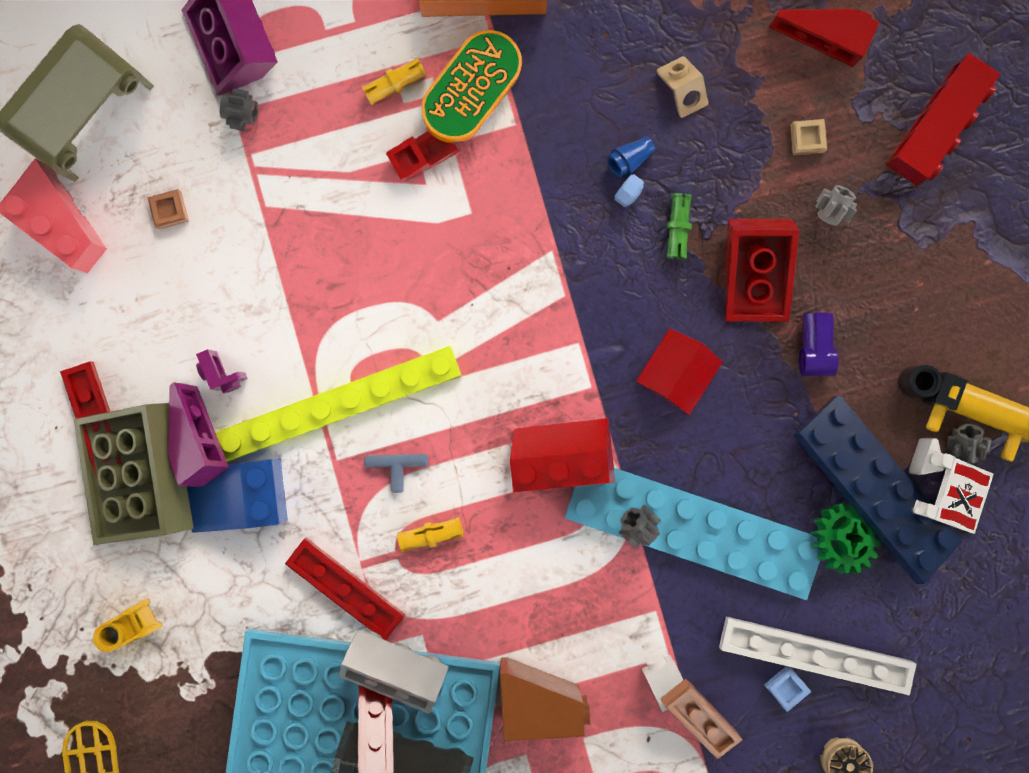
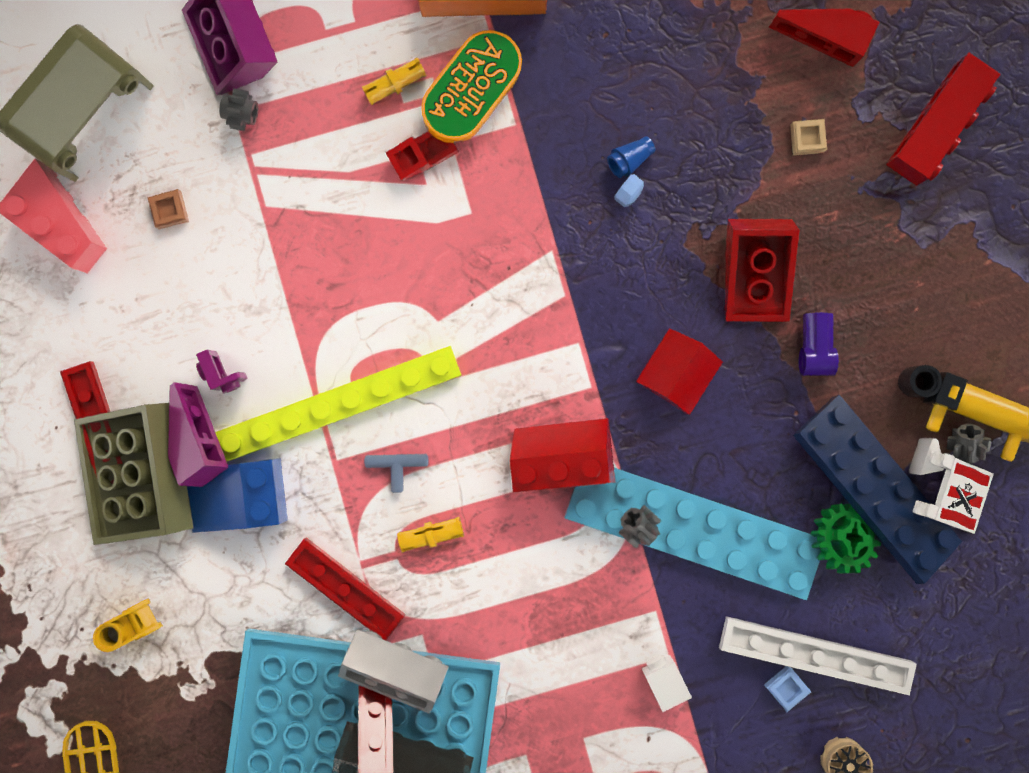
(540, 704): dark orange slope -> none
(679, 226): bright green pin -> none
(682, 79): tan bracket -> none
(701, 718): nougat tile -> none
(836, 205): light grey gear -> none

